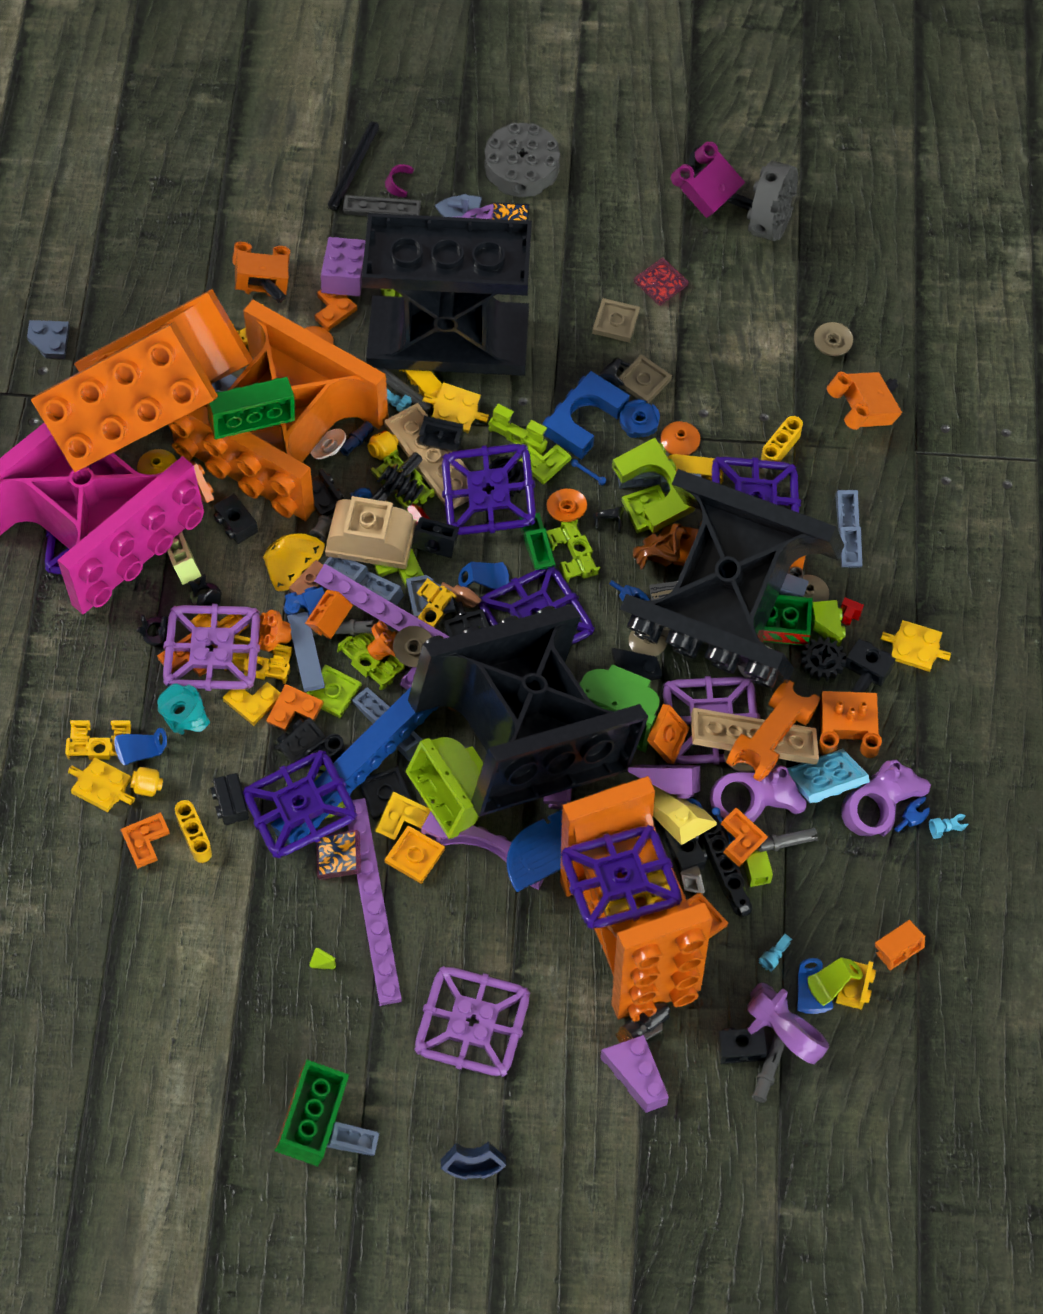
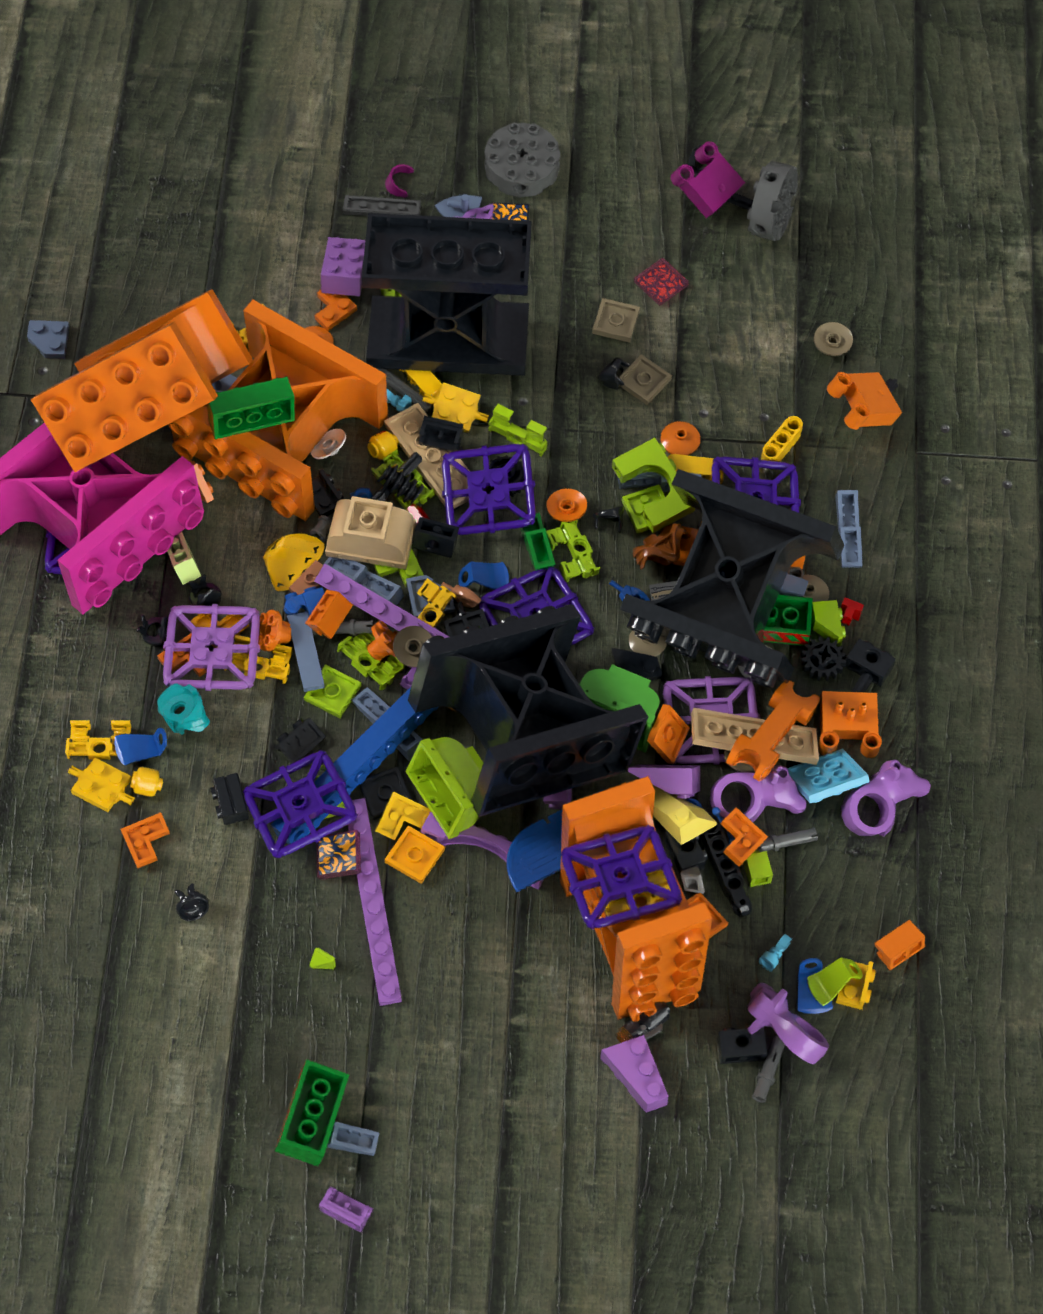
(147, 460): yellow dish -> none
(191, 822): yellow beam -> none
(191, 906): none -> black piece
(230, 509): black brick -> none
(252, 707): yellow plate -> none
(261, 271): orange piece -> none
(292, 702): orange plate -> none
(325, 745): black piece -> none
(345, 1209): none -> medium lavender hinge
(353, 166): black axle -> none
(356, 438): dark blue pin -> none
(474, 1162): dark blue brick -> none
(481, 1033): medium lavender plate -> none
(548, 465): lime plate -> none
(591, 391): blue arch -> none
(601, 480): blue hinge -> none
(639, 428): blue plate -> none
(911, 816): blue hand -> none
(916, 645): yellow plate -> none
(938, 826): medium azure piece -> none

